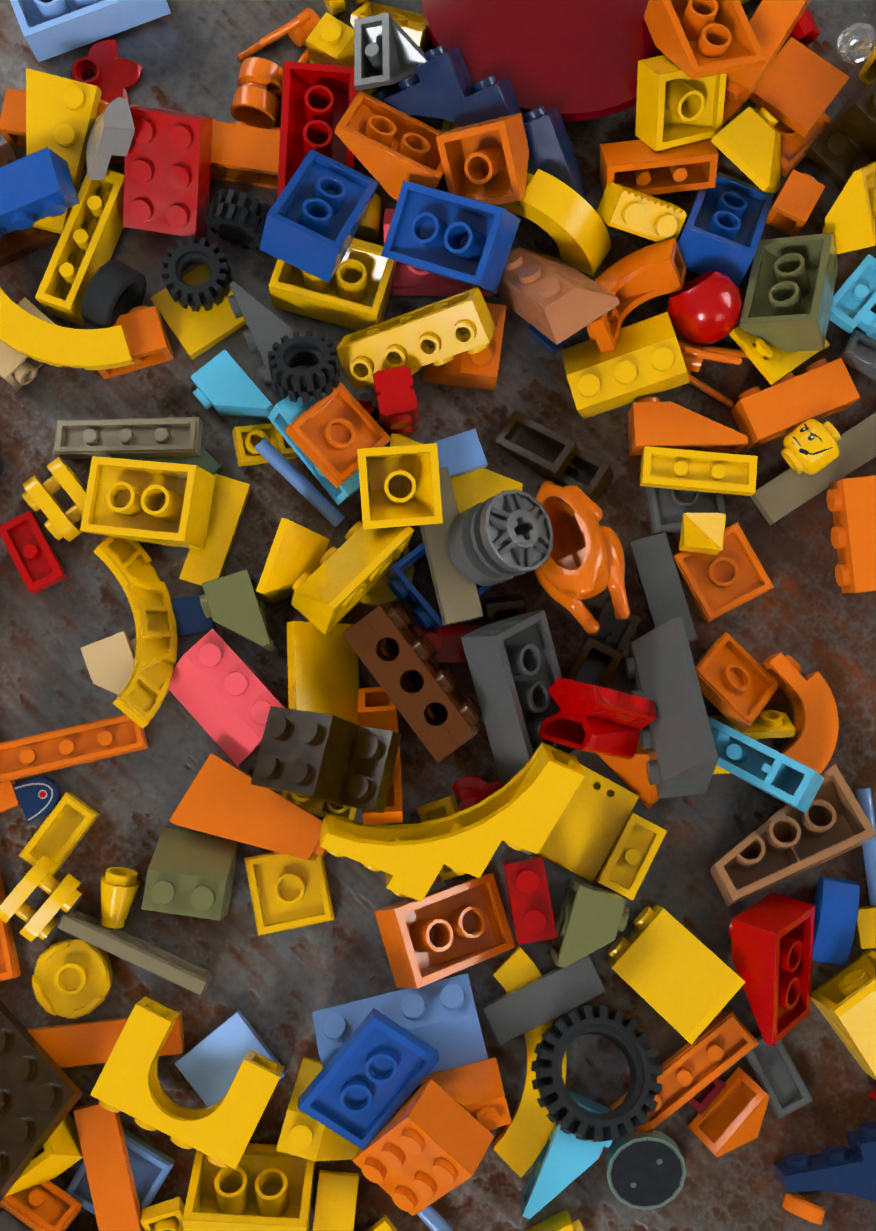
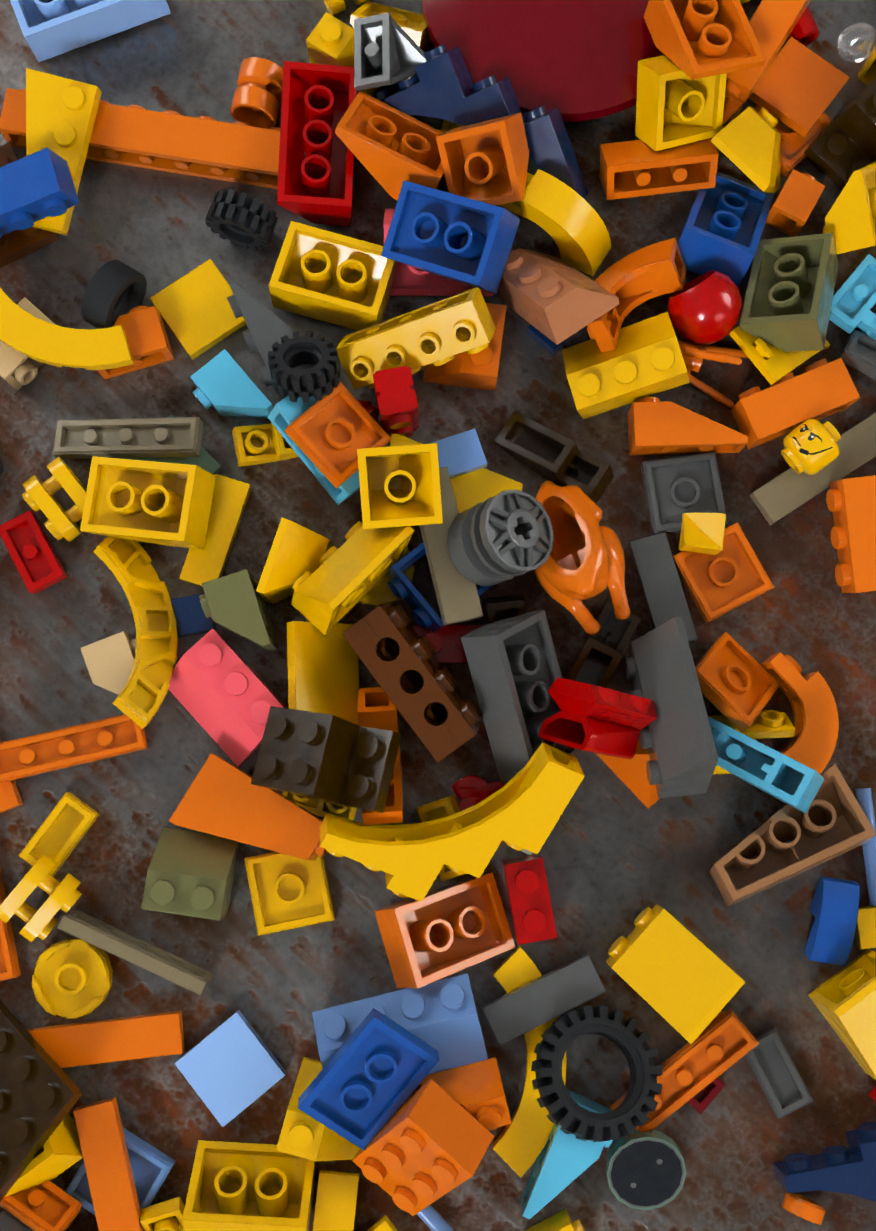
(38, 797): dark blue tile -> none
(83, 246): yellow brick -> none
(108, 137): light grey slope -> none
(110, 72): red plate -> none
(117, 895): yellow cone -> none
(133, 1086): yellow arch -> none
(168, 172): red brick -> none
(186, 256): black tyre -> none
(297, 30): orange plant -> none
(299, 482): medium blue bar -> none
(317, 215): blue slope -> none
(370, 224): yellow brick -> none
(587, 922): olive slope -> none
(589, 825): yellow container -> none
(631, 856): yellow plate -> none
(640, 213): yellow brick -> none
(698, 471): yellow plate -> none
(732, 1116): orange slope -> none
(775, 960): red slope -> none

